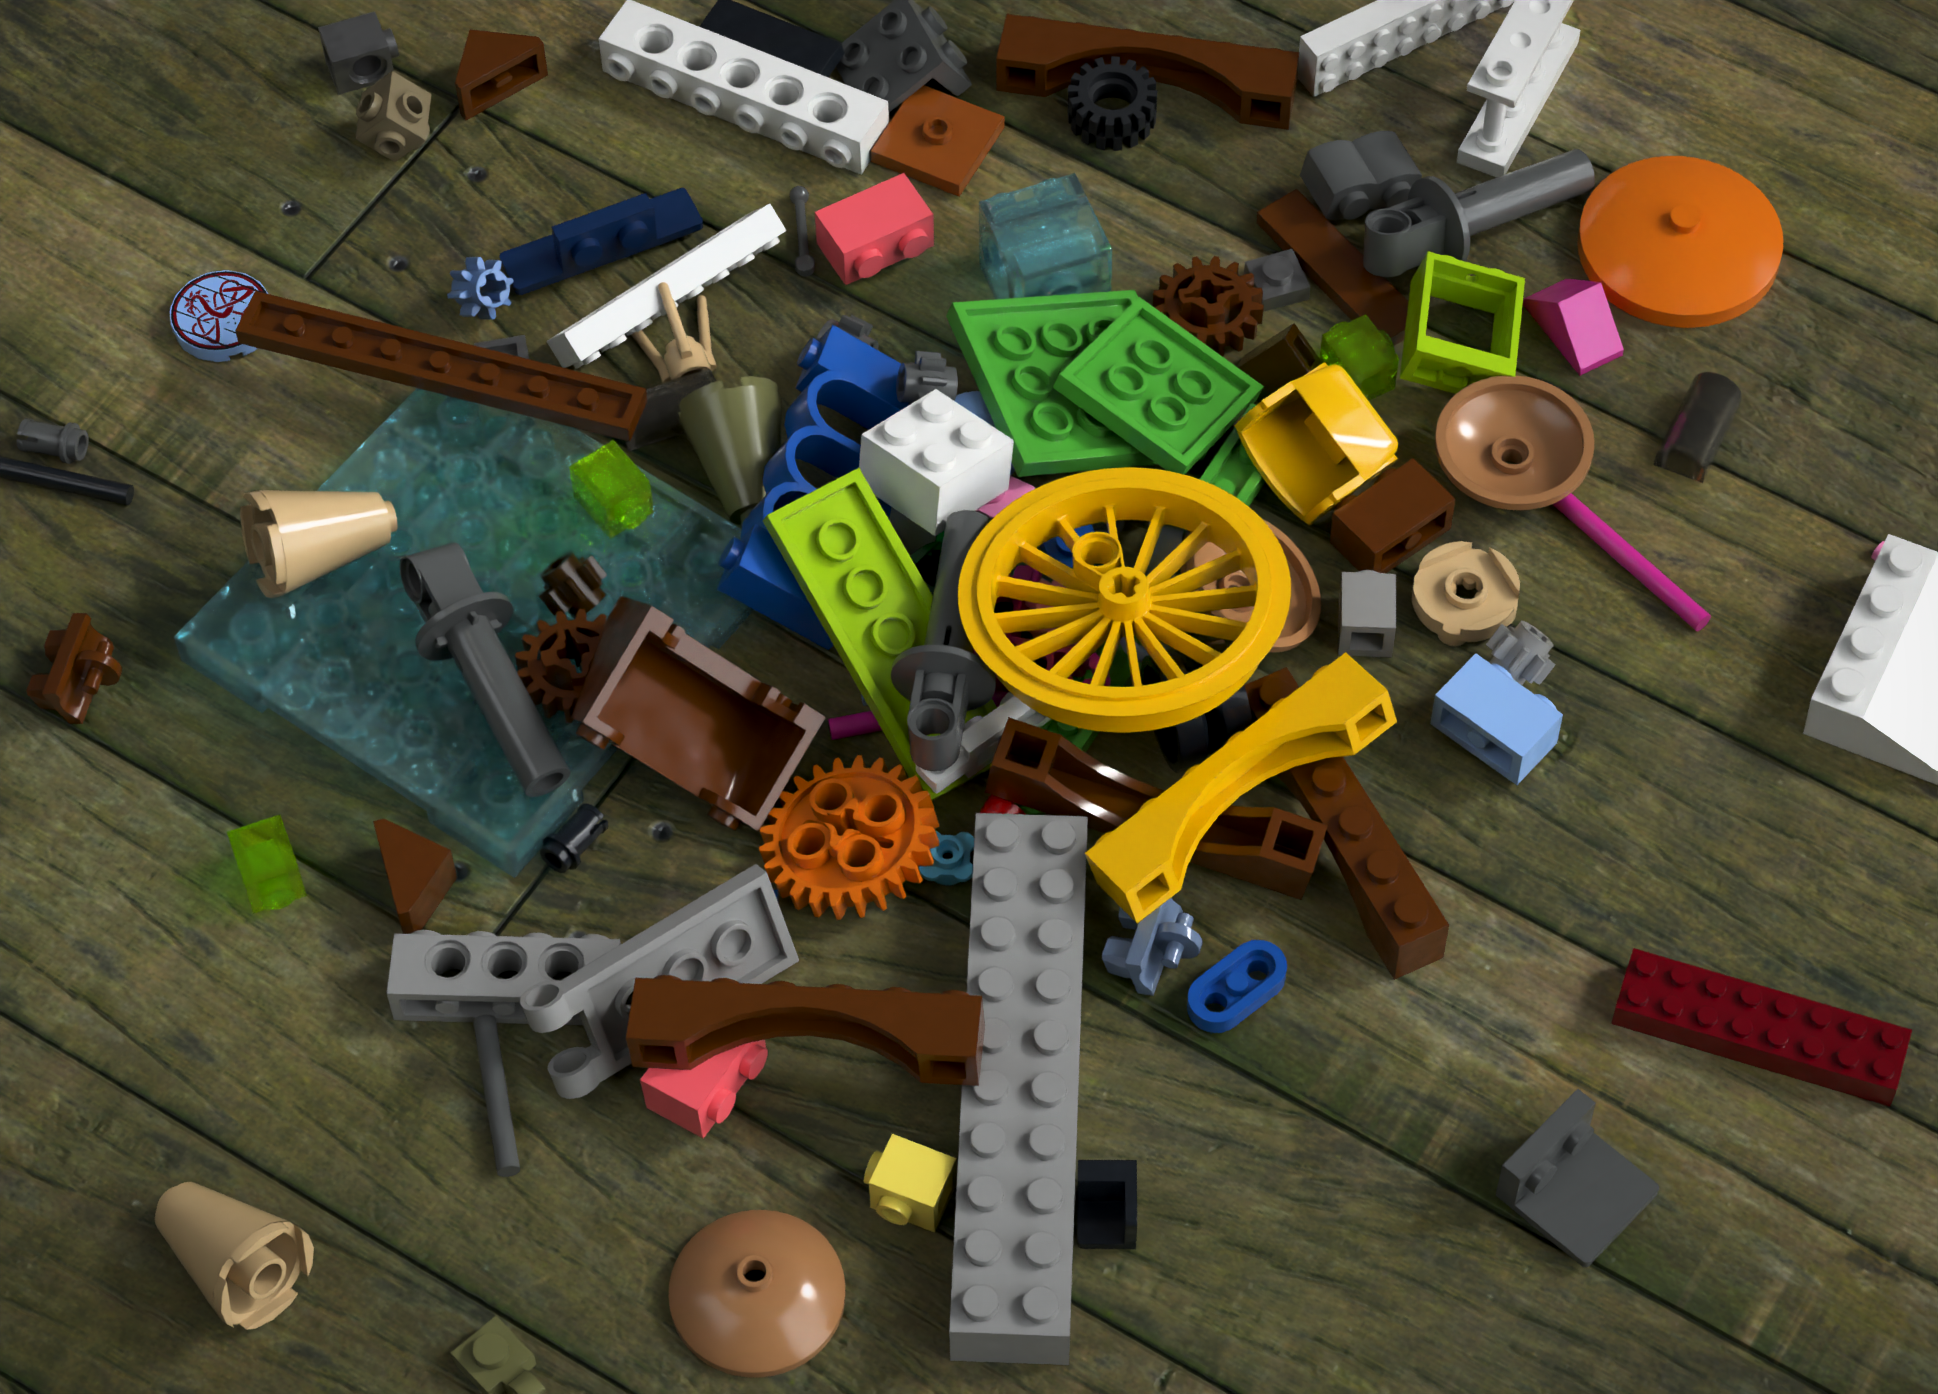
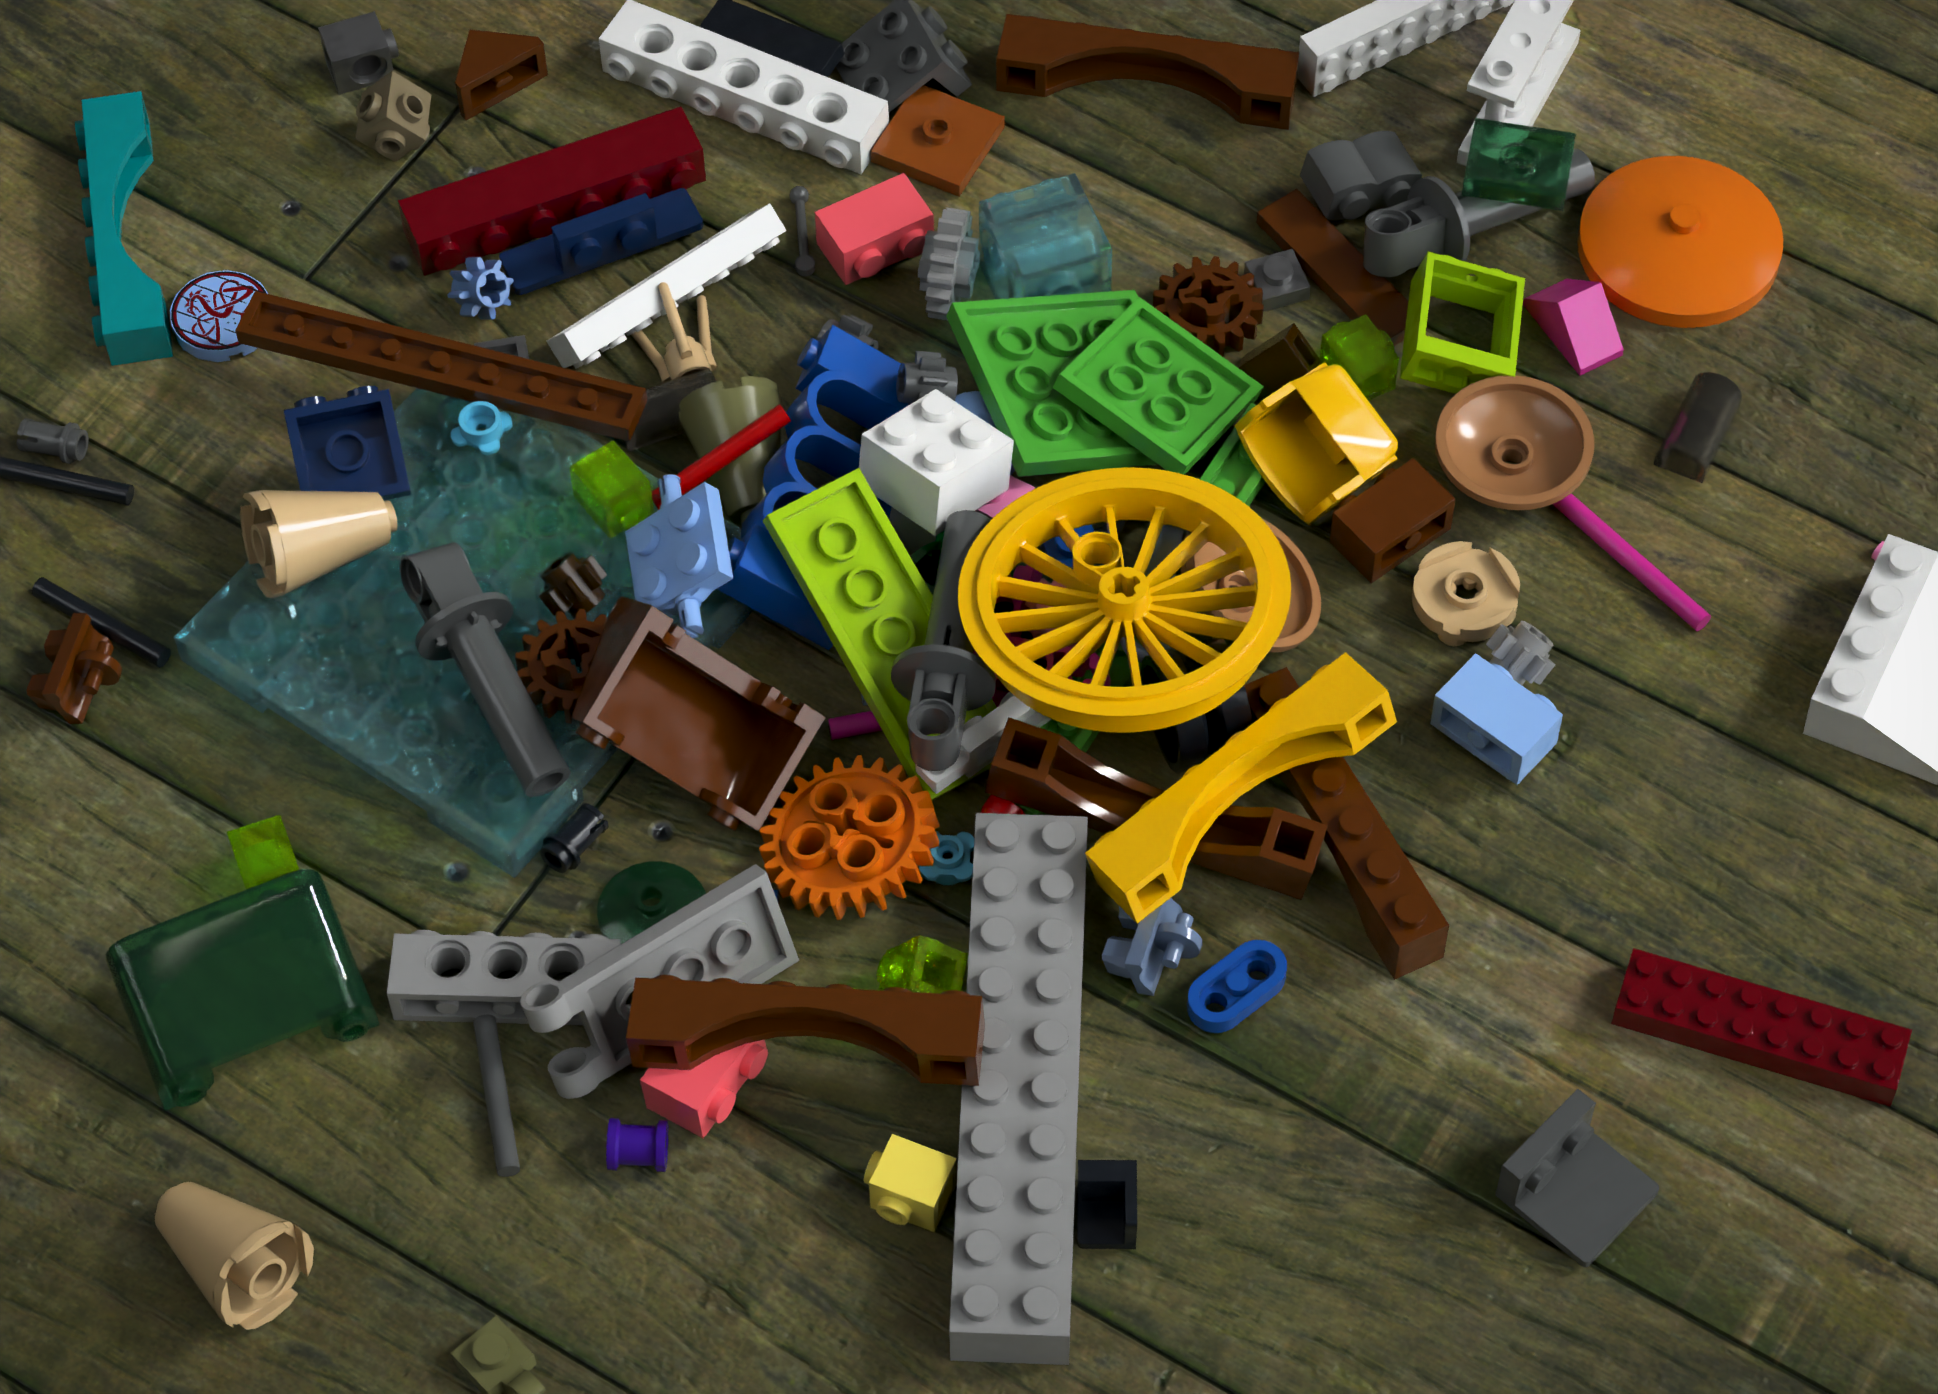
(102, 622): none -> black bar
(131, 304): none -> teal arch
(238, 981): none -> clear green windscreen
(348, 444): none -> dark blue plate
(417, 873): reddish brown slope -> none
(478, 416): none -> medium azure plate
(549, 188): none -> dark red brick
(620, 904): none -> clear green dish
(637, 1145): none -> dark purple bush
(680, 552): none -> light blue plate
(729, 451): none -> red bar
(764, 1323): medium nougat dish -> none
(922, 966): none -> clear neon green brick
(949, 262): none -> light grey gear
(1115, 82): black tyre -> none
(1367, 614): light grey brick -> none
(1518, 164): none -> clear green plate

